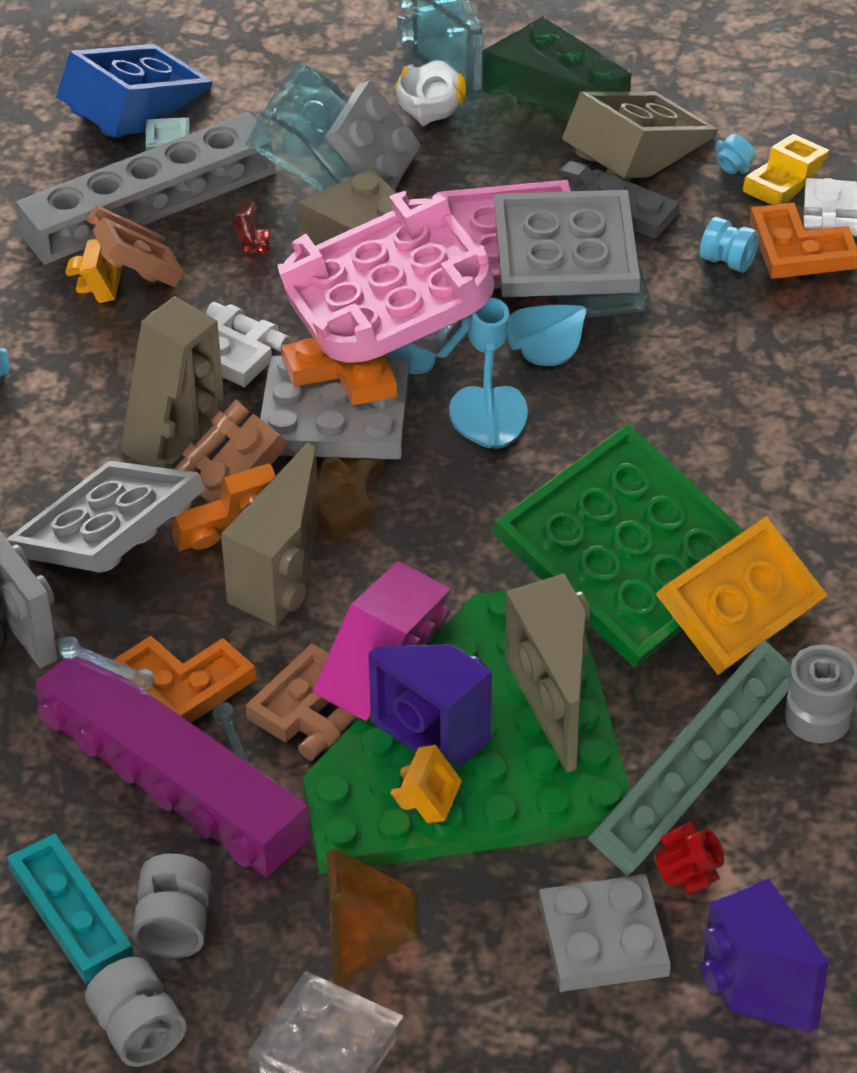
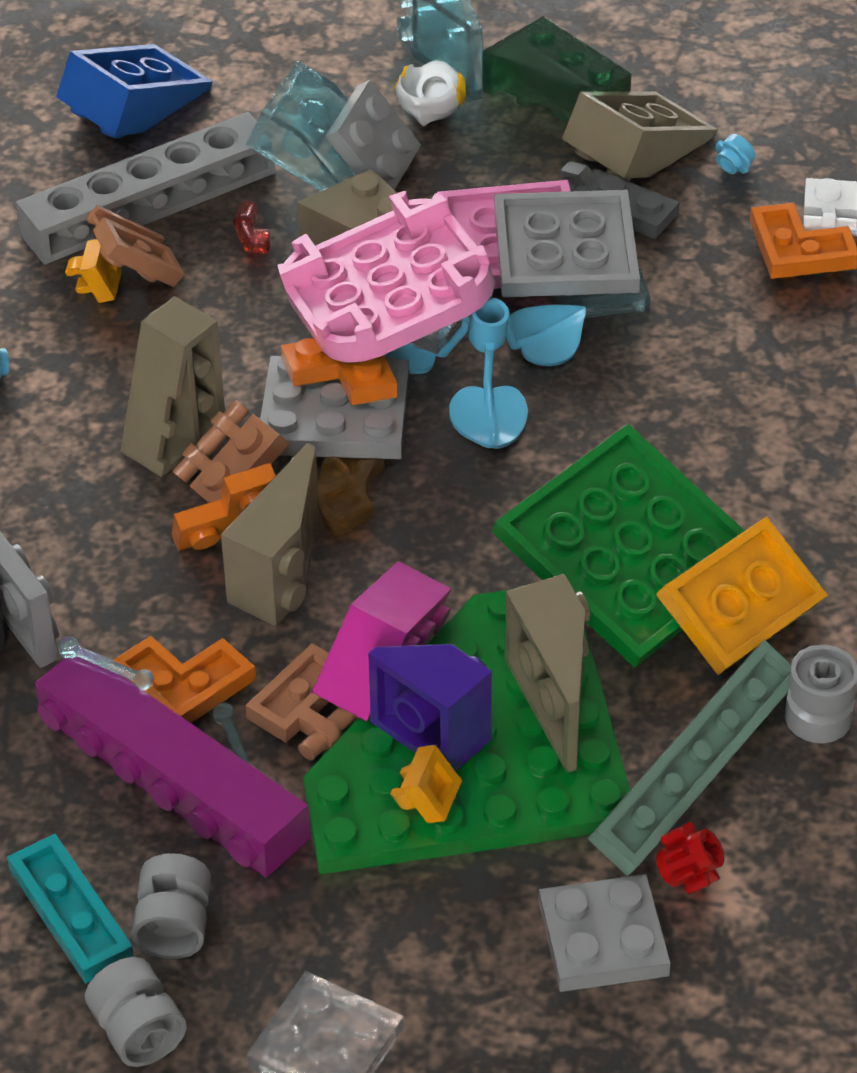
(107, 515): light grey plate -> none
(165, 130): light aqua tile -> none
(244, 342): white plate -> none
(367, 915): clear orange slope -> none
(729, 244): medium azure wheel -> none
(763, 958): dark purple slope -> none
(786, 170): yellow slope -> none

